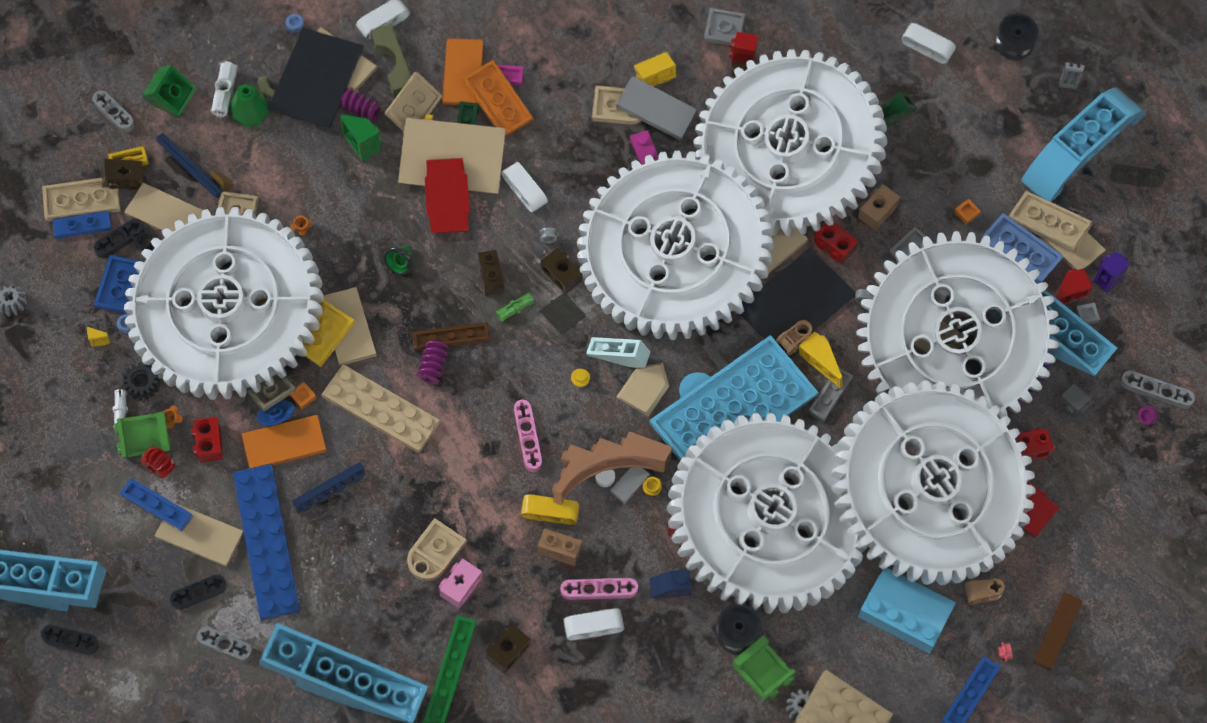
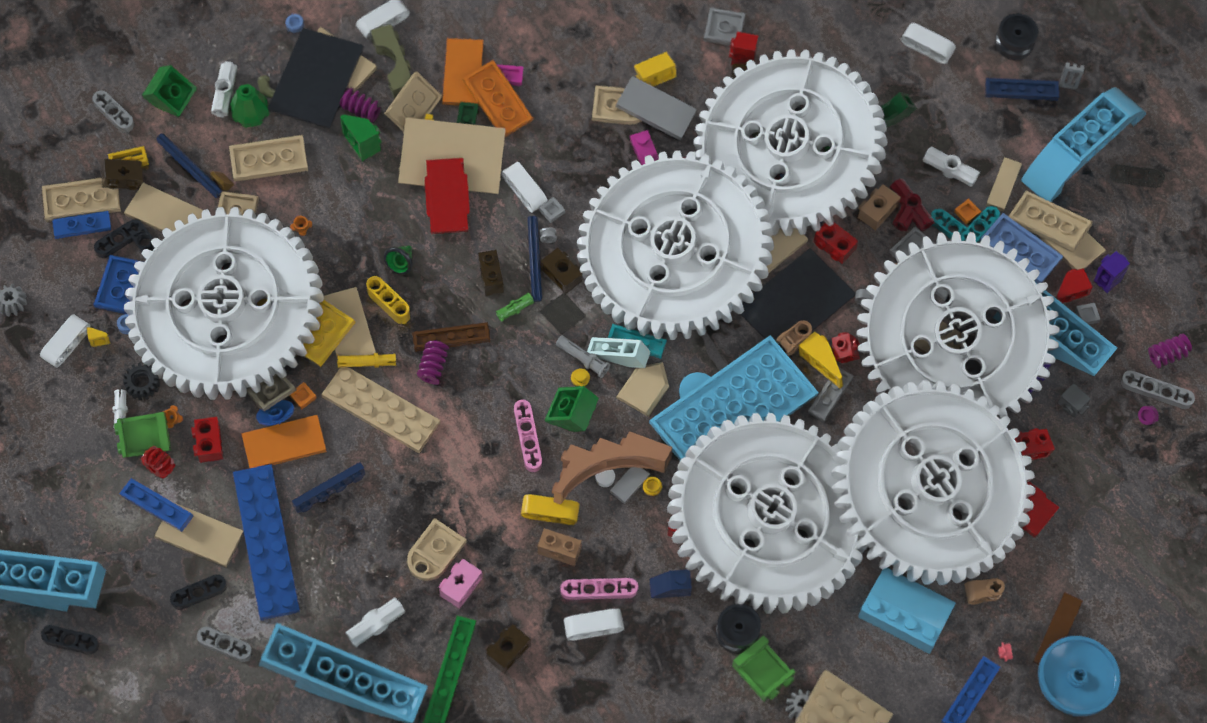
(64, 341): none -> white beam
(268, 158): none -> tan plate
(366, 360): none -> yellow pin
(375, 622): none -> white piece
(385, 292): none -> yellow beam
(534, 258): none -> dark blue axle
(552, 210): none -> light grey plate
(572, 408): none -> green slope
(589, 360): none -> light grey pin
(656, 346): none -> teal tile
(845, 347): none -> red brick
(908, 213): none -> dark red piece
(941, 161): none -> white piece
(963, 230): none -> teal beam
(1004, 184): none -> tan tile
(1021, 89): none -> dark blue plate
(1078, 676): none -> dark azure dish
(1169, 349): none -> magenta piece

